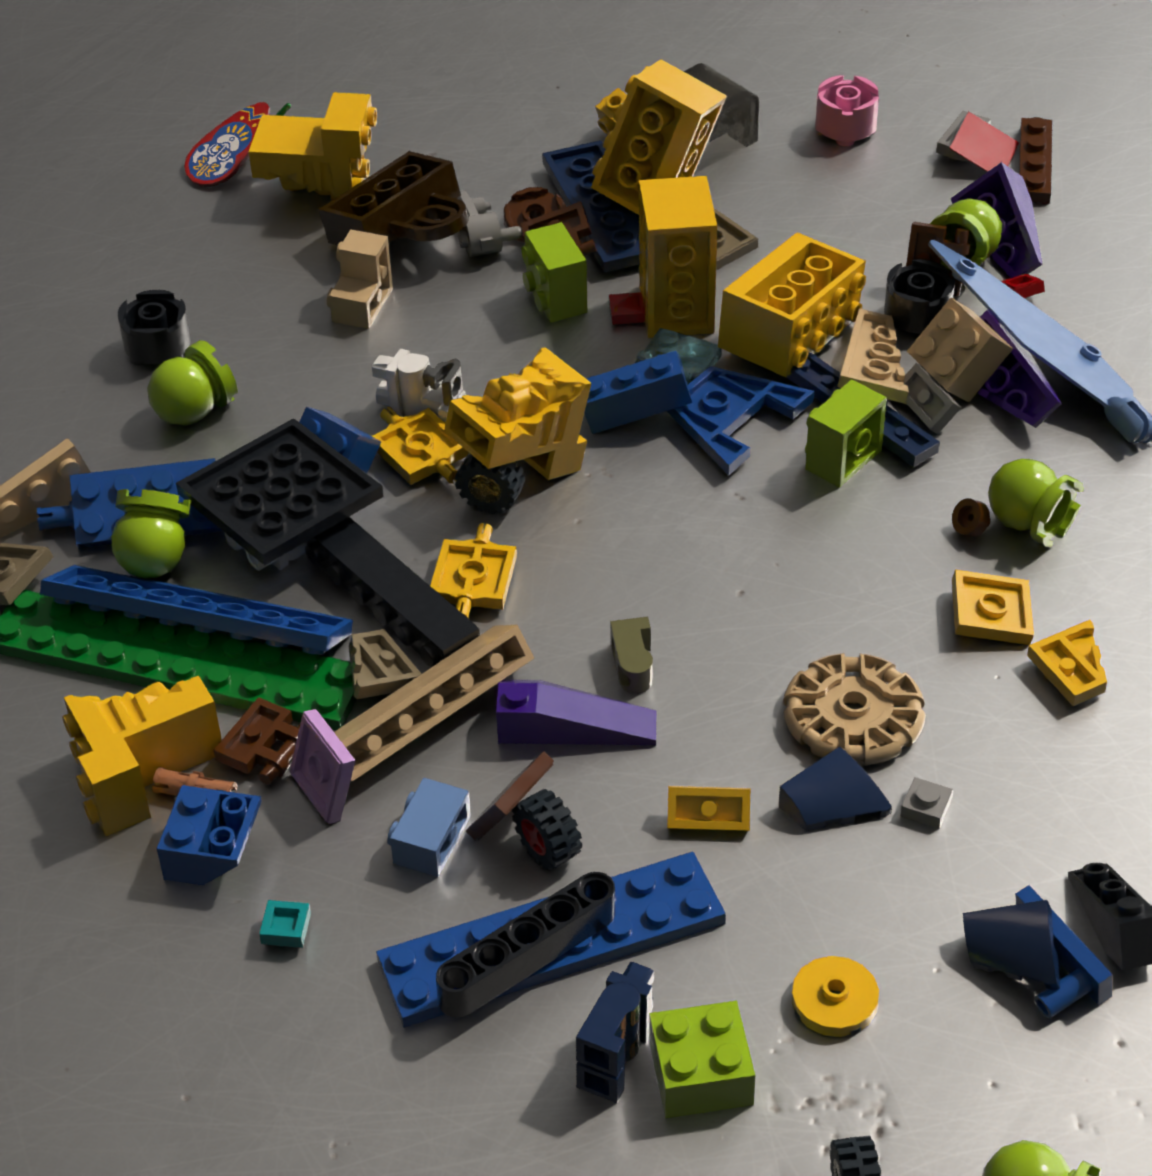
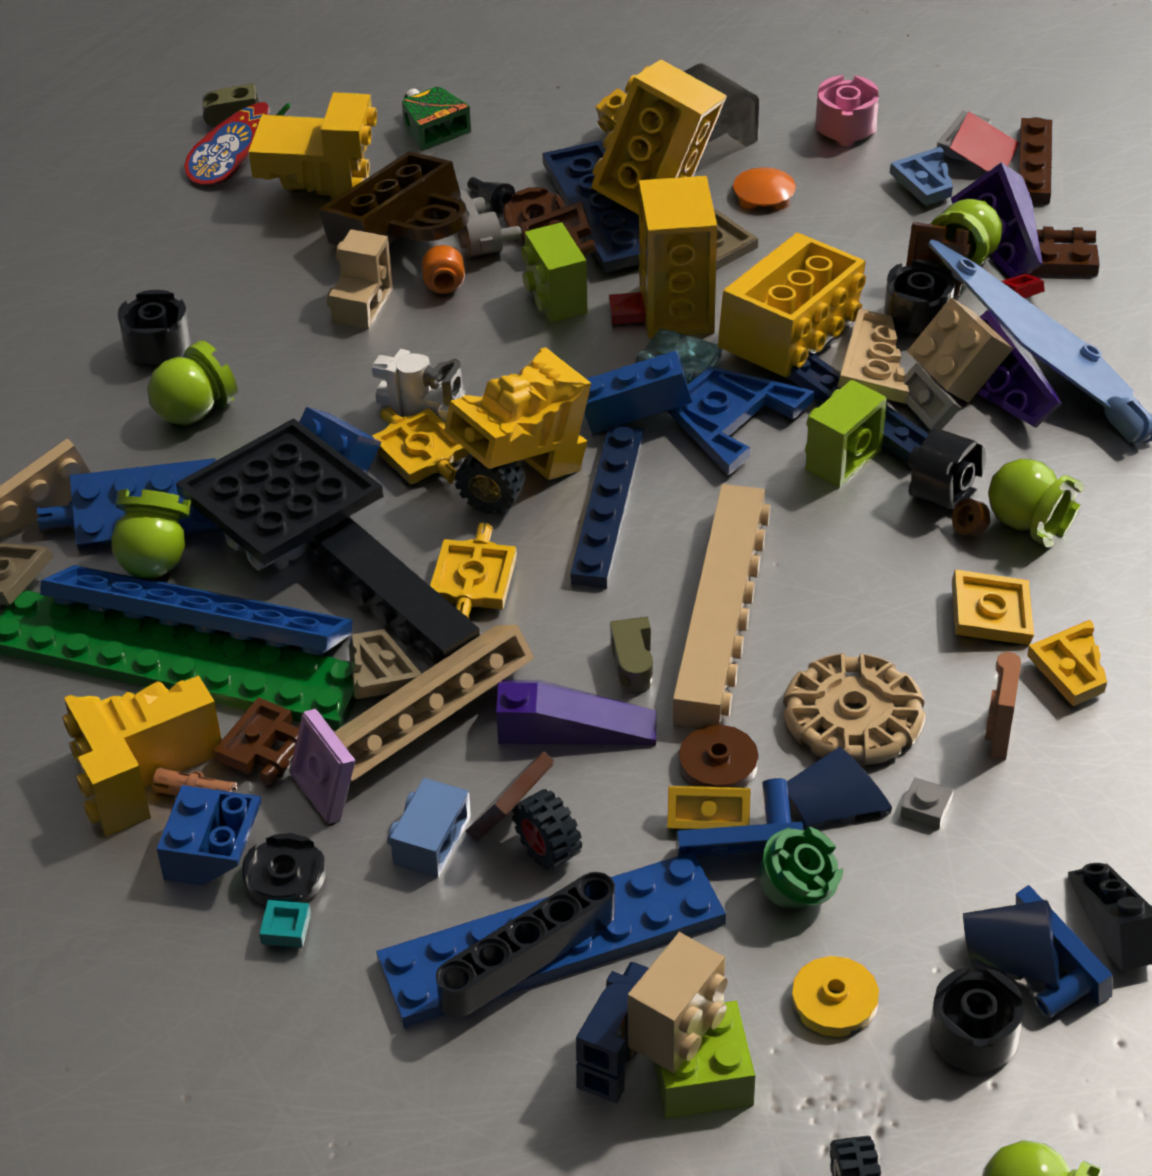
(225, 102): none -> olive leg
(280, 854): none -> black plate
(434, 116): none -> green torso
(443, 269): none -> orange head
(493, 192): none -> black cone
(607, 507): none -> dark blue plate
(677, 1002): none -> tan brick
(718, 757): none -> reddish brown plate
(720, 608): none -> tan brick
(742, 838): none -> blue piece
(764, 188): none -> orange dish
(799, 868): none -> green cone
(924, 176): none -> medium blue wing
(945, 468): none -> black brick
(976, 1020): none -> black brick
(1003, 704): none -> nougat plate
(1068, 258): none -> reddish brown plate

